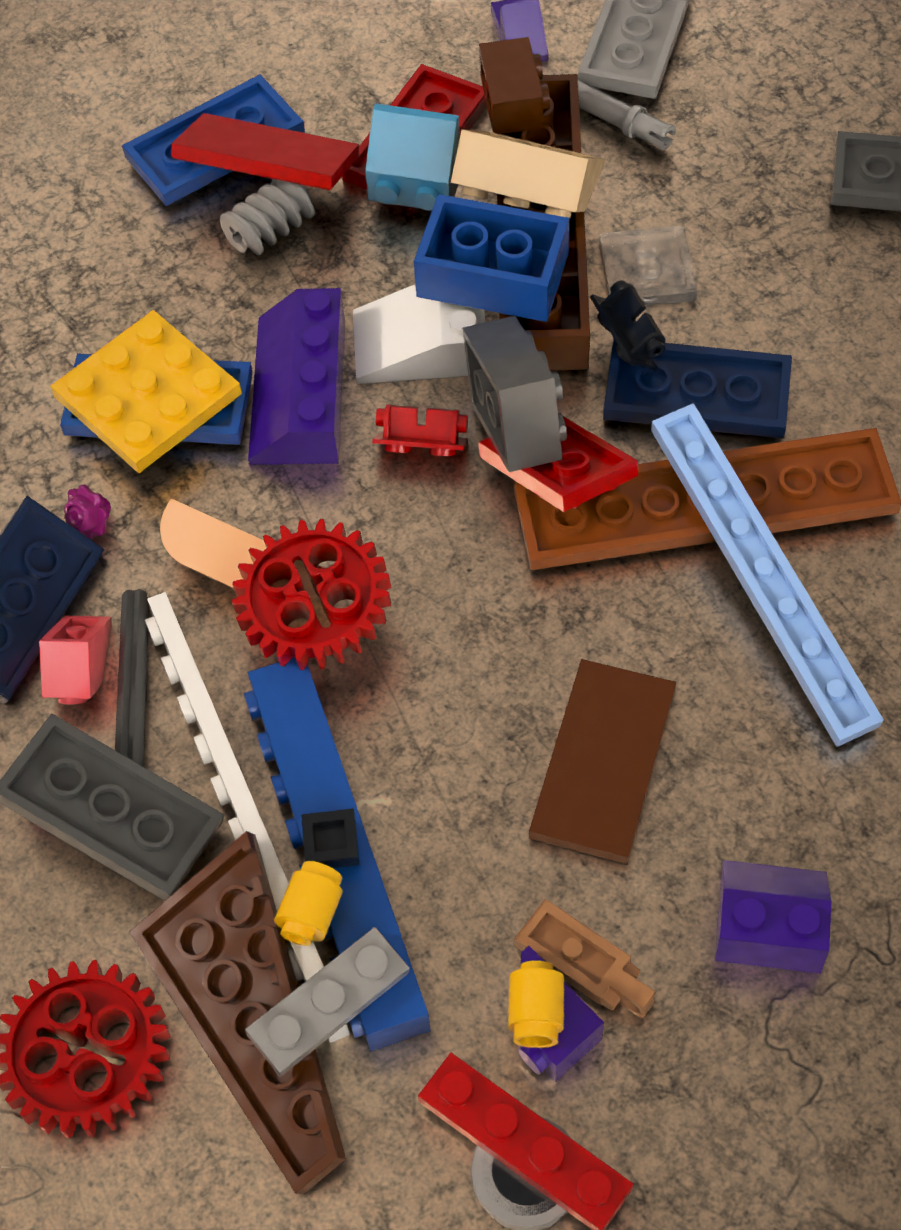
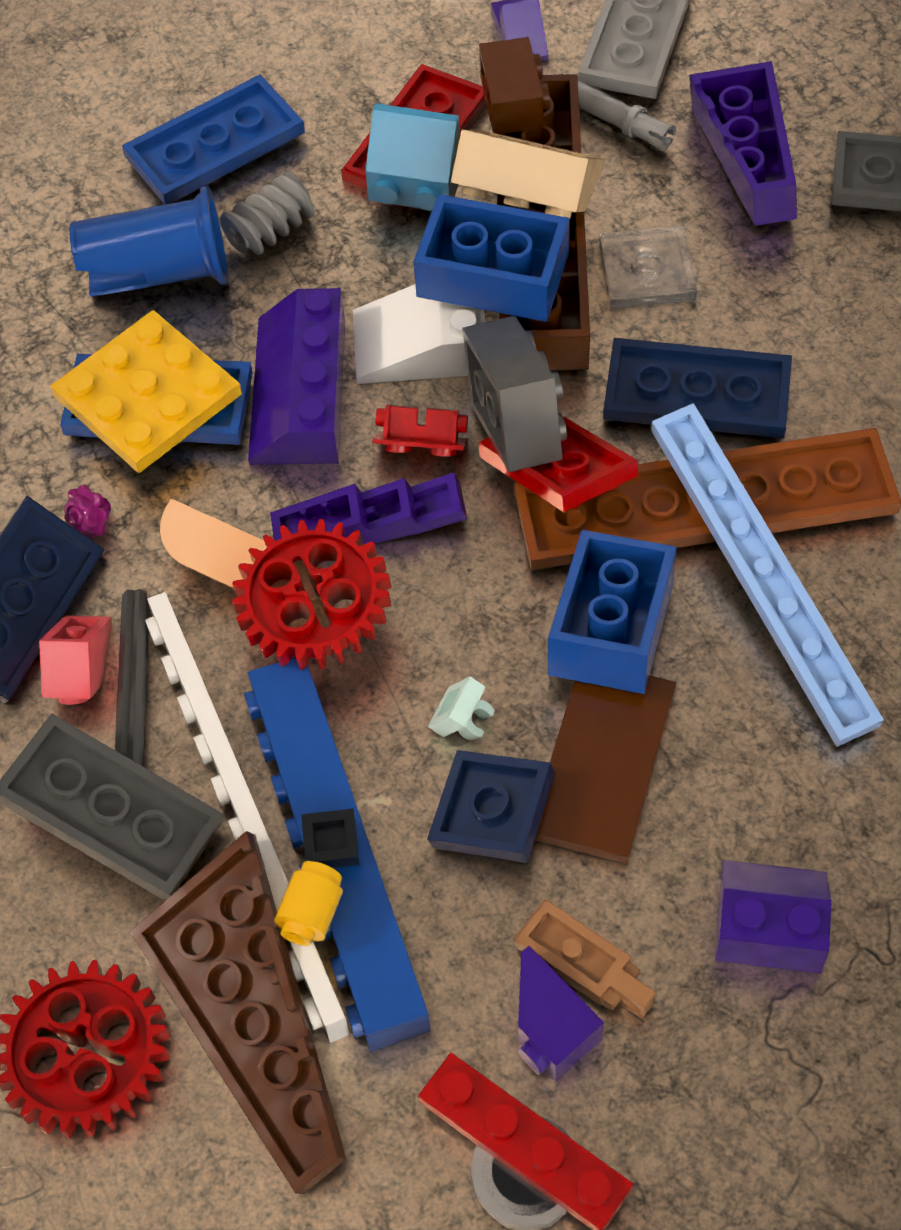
(151, 246): none -> blue piece
(265, 151): red tile -> none
(327, 1001): light grey plate -> none
(381, 512): none -> dark purple slope
(457, 709): none -> light aqua tile
(491, 806): none -> dark blue plate
(536, 1004): yellow brick -> none
(611, 611): none -> blue brick
(636, 340): black hinge -> none
(748, 134): none -> dark purple wedge

